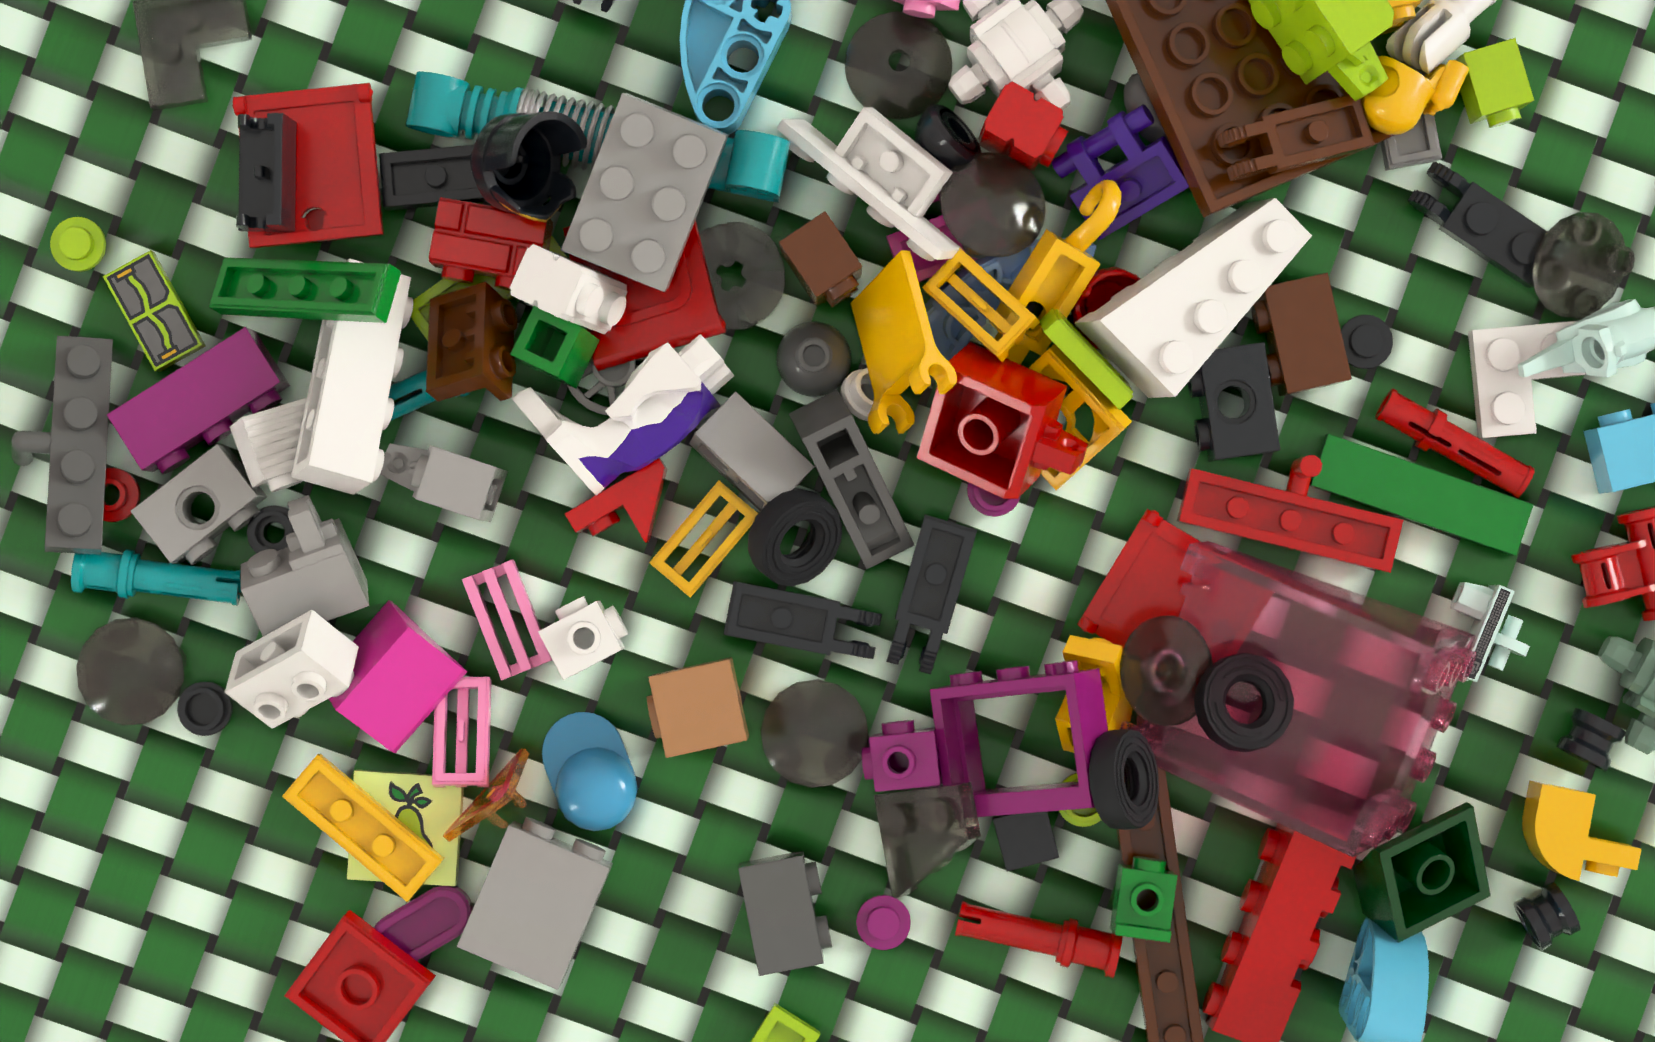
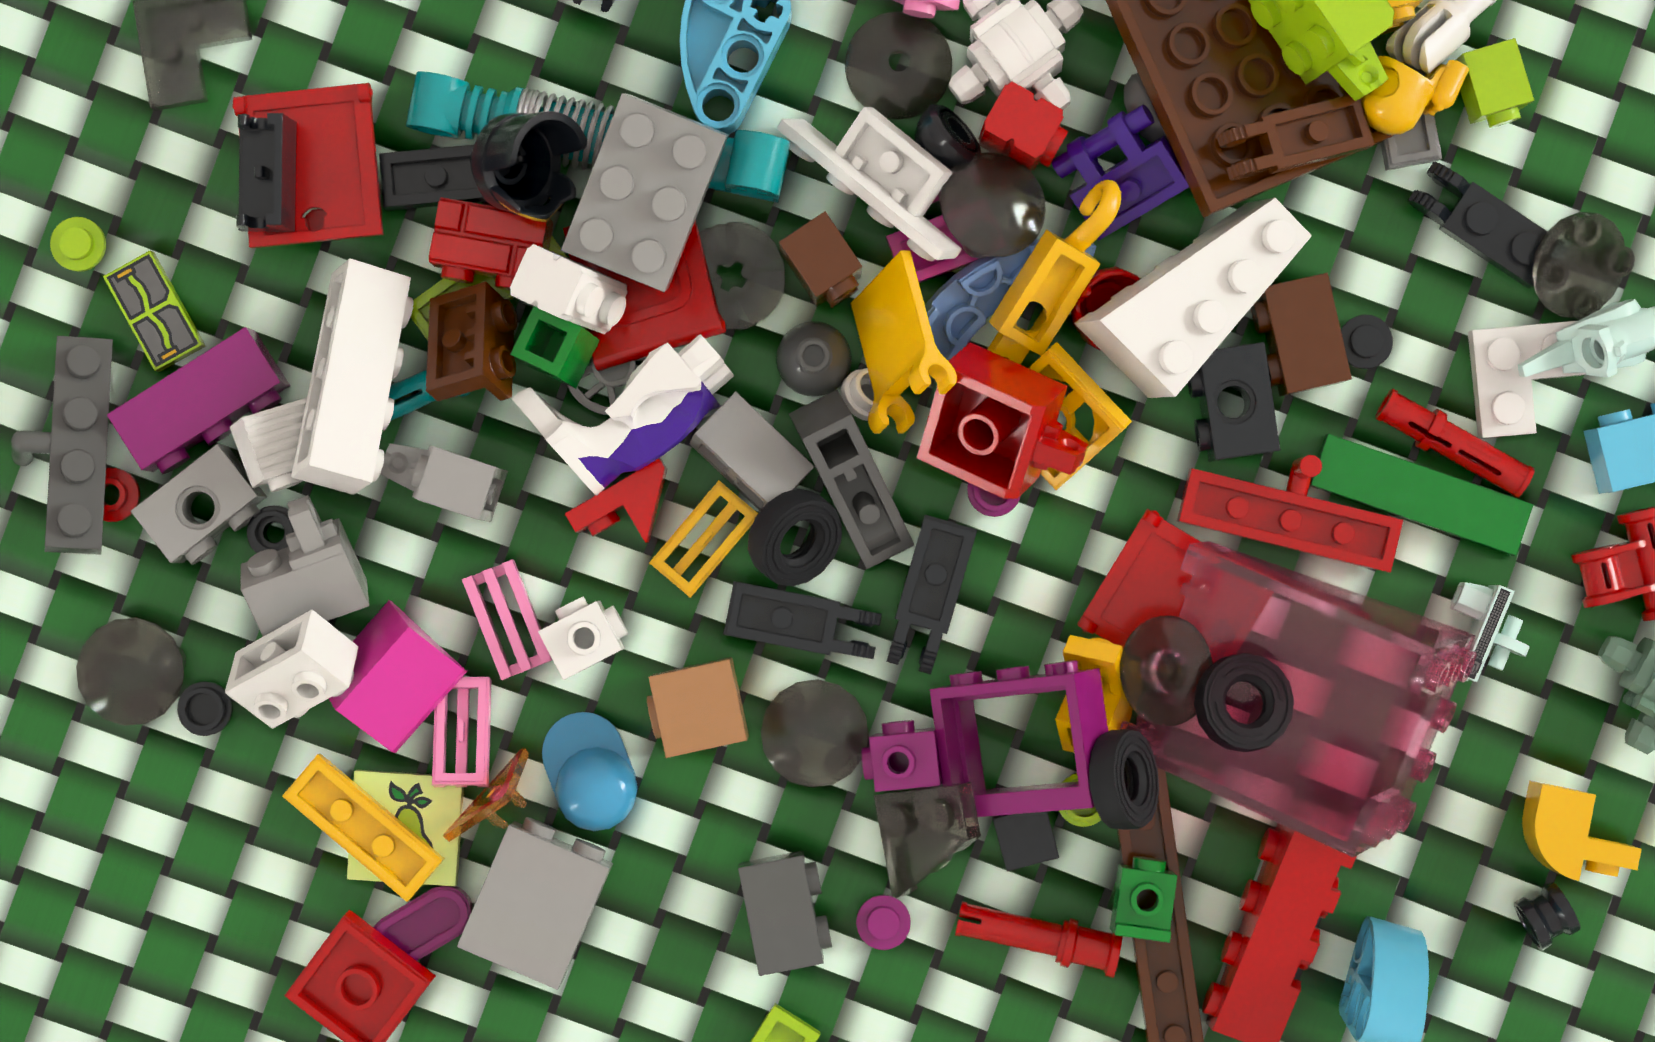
(130, 574): teal pin -> none
(305, 289): green tile -> none
(1012, 334): yellow tile -> none
(1086, 358): lime tile -> none
(1424, 874): dark green slope -> none
(1591, 739): black wheel -> none

